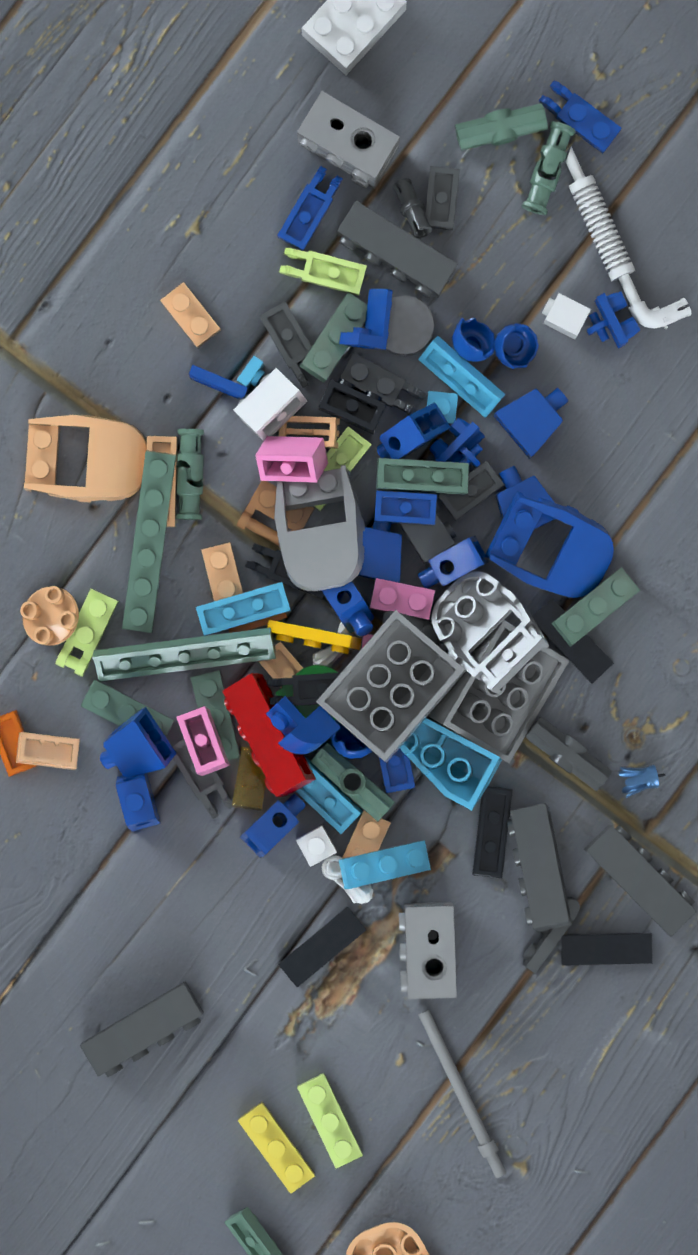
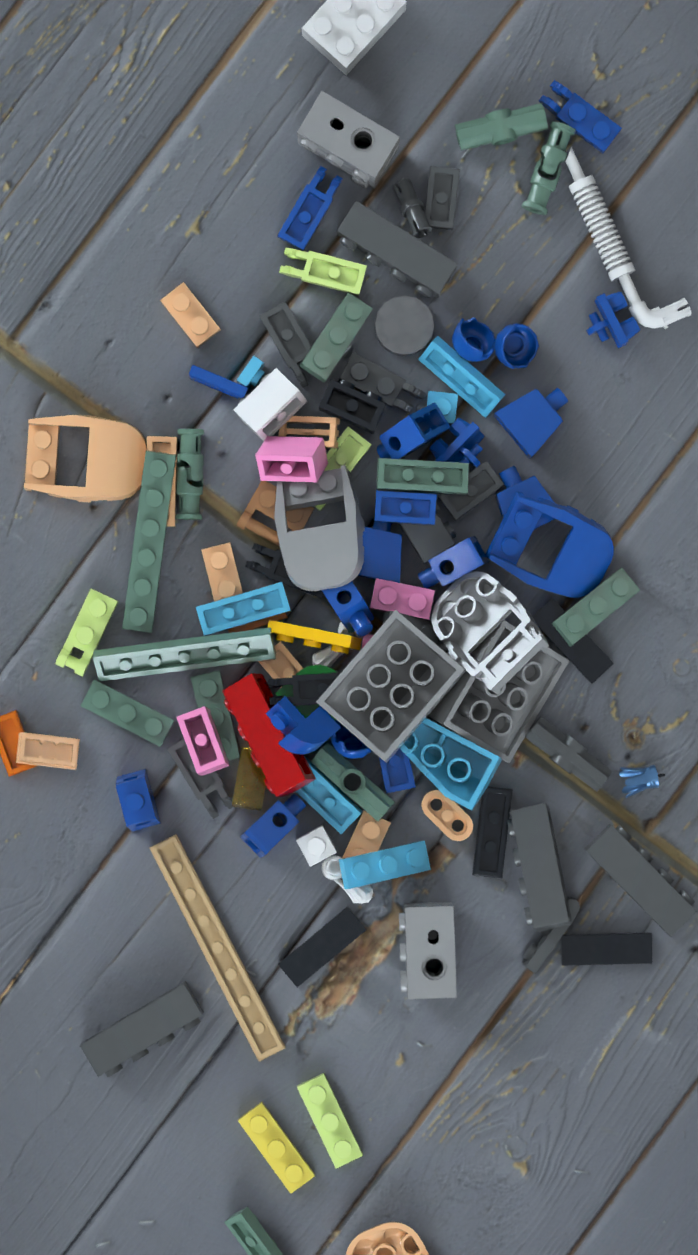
(50, 616): light nougat dish -> none
(137, 746): blue torso -> none
(217, 947): none -> tan tile
(376, 325): blue bracket -> none
(447, 815): none -> light nougat plate
(487, 1146): light grey bar -> none
(565, 315): white brick -> none

